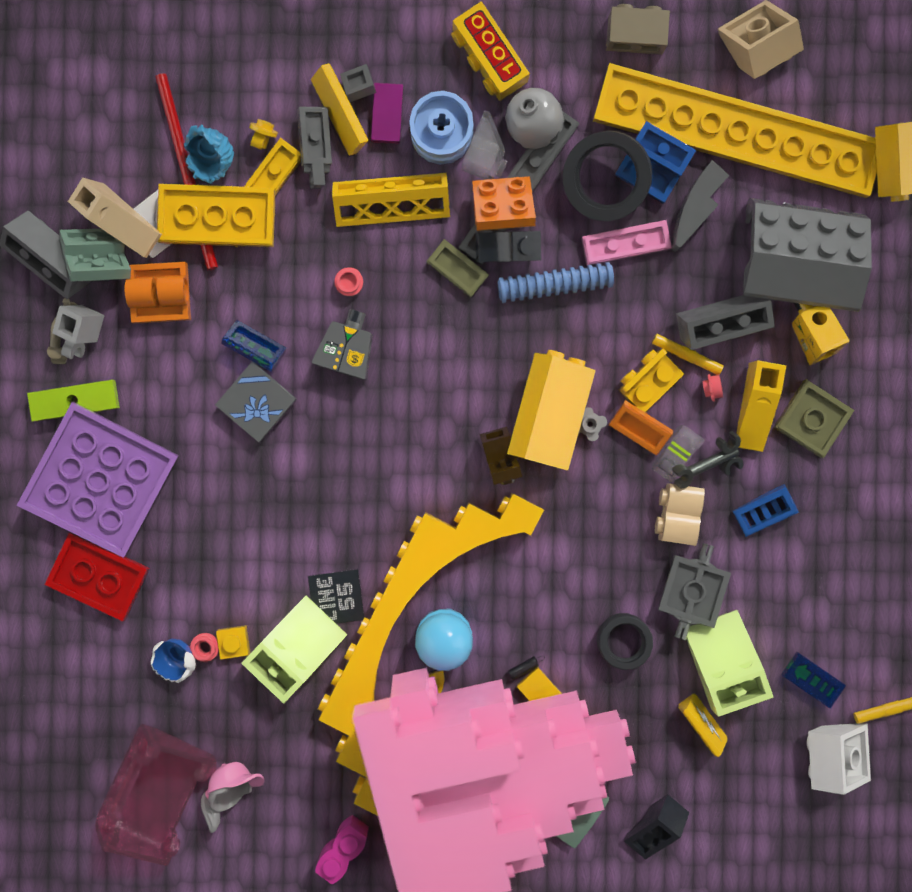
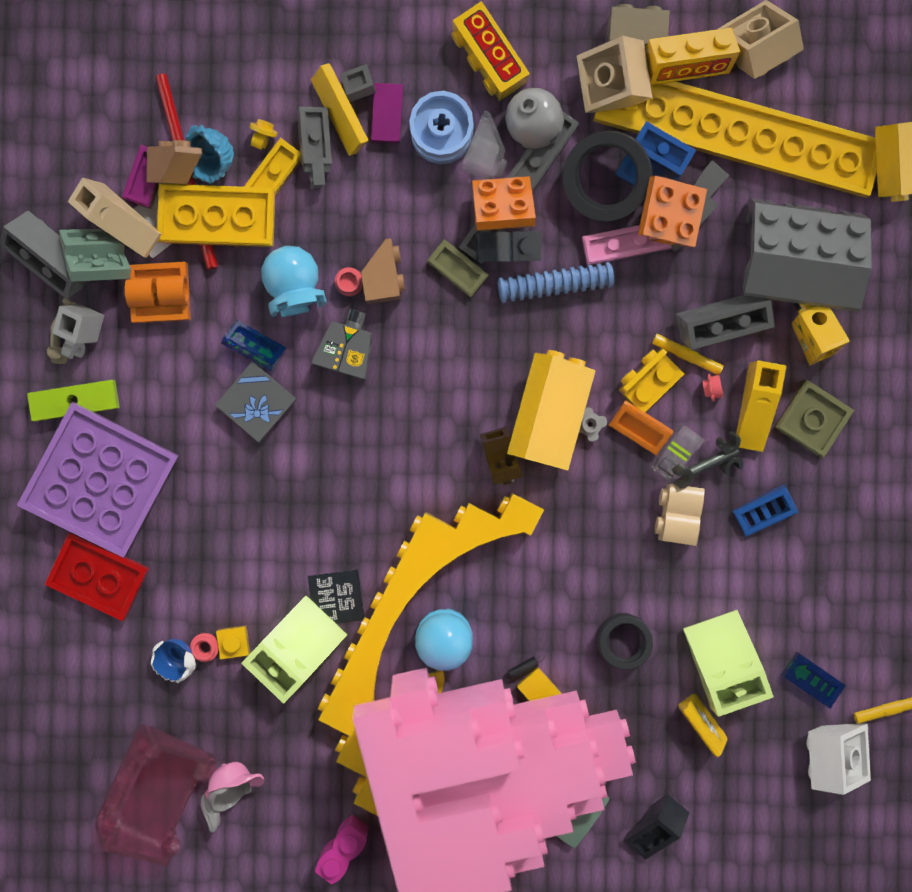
(137, 188): none -> magenta tile
(171, 162): none -> medium nougat slope
(291, 279): none -> medium azure tile
(381, 276): none -> medium nougat slope
(387, 191): yellow fence -> none
(614, 75): none -> tan slope
(672, 212): none -> orange plate
(691, 55): none -> yellow brick
(694, 591): dark grey plate -> none

